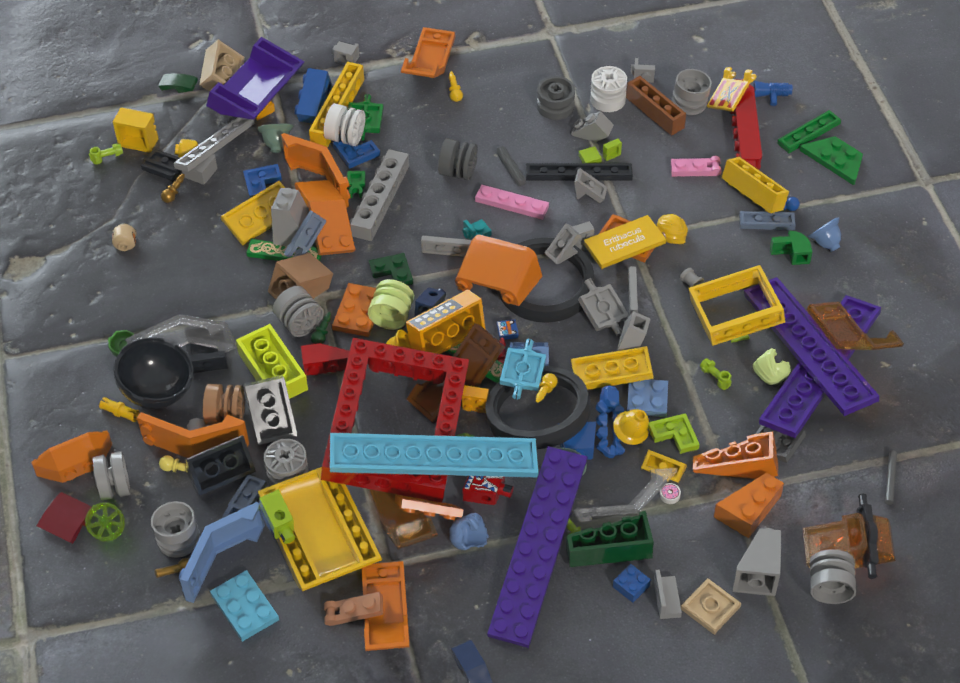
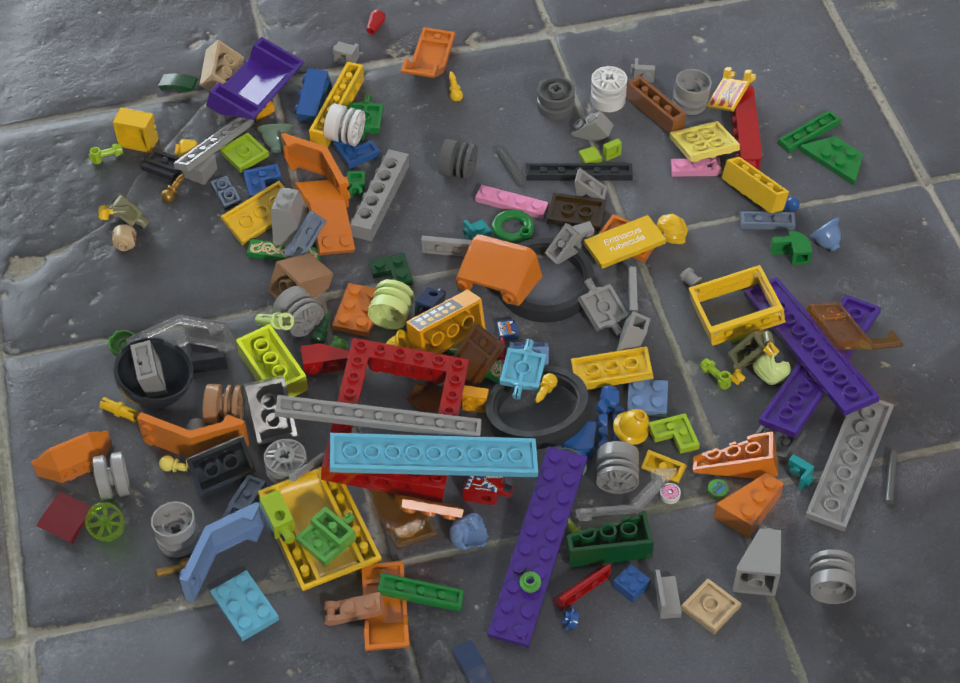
(125, 209): none -> olive torso
(150, 370): none -> light grey window
(225, 191): none -> sand blue slope
(244, 152): none -> lime plate
(278, 320): none -> yellowish green pin
(307, 467): none -> light grey bar
(327, 535): none -> bright green plate
(339, 343): none -> bright green plate
(375, 21): none -> red cone
(376, 417): none -> light grey plate
(420, 592): none -> green tile
(525, 233): none -> green piece
(530, 588): none -> bright green plate
(570, 619): none -> blue plate
(576, 210): none -> dark brown plate
(582, 587): none -> red slope
(617, 467): none -> light grey wheel
(704, 141): none -> light yellow plate
(718, 489): none -> bright green tile
(749, 351): none -> olive torso
(773, 90): blue piece -> none
(802, 470): none -> teal bracket
(848, 465): none -> light grey plate
(859, 534): clear orange piece -> none

